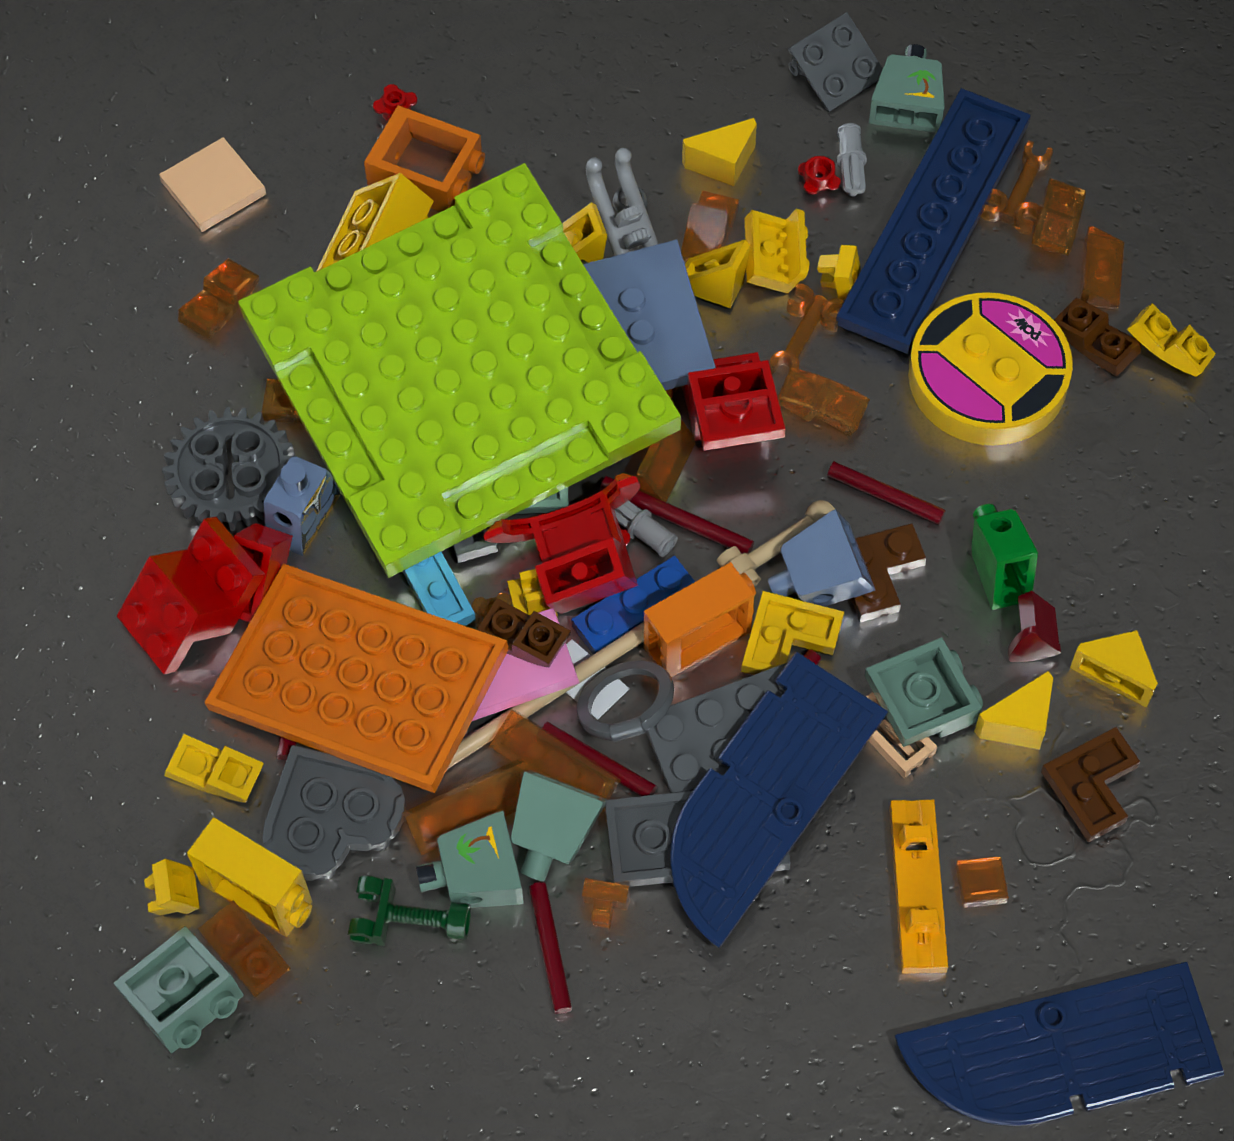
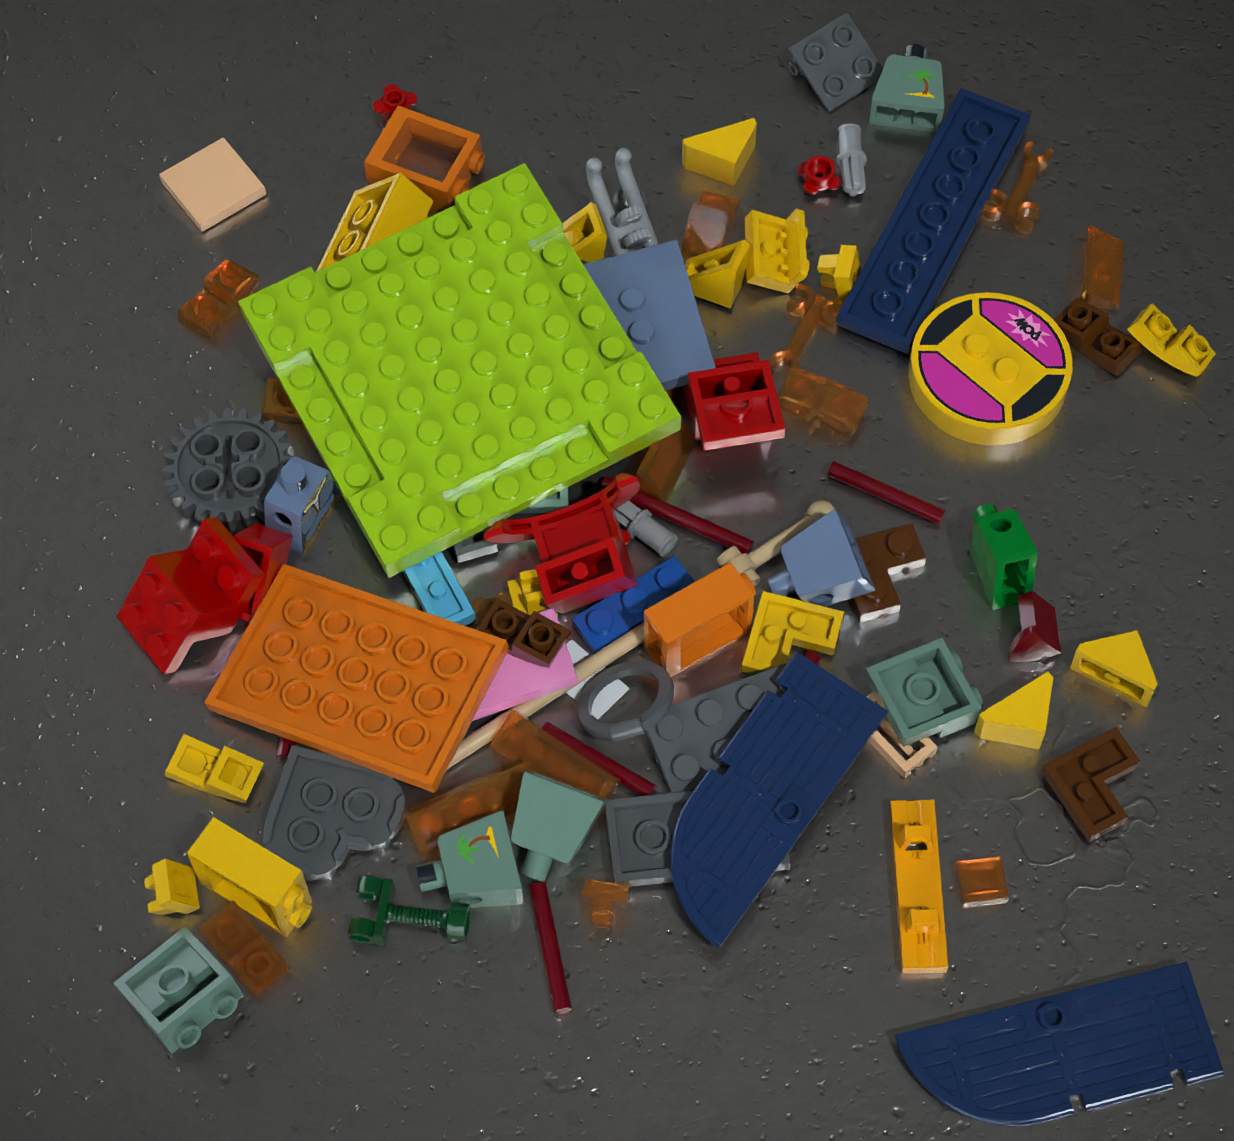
(1058, 217): clear orange slope -> none

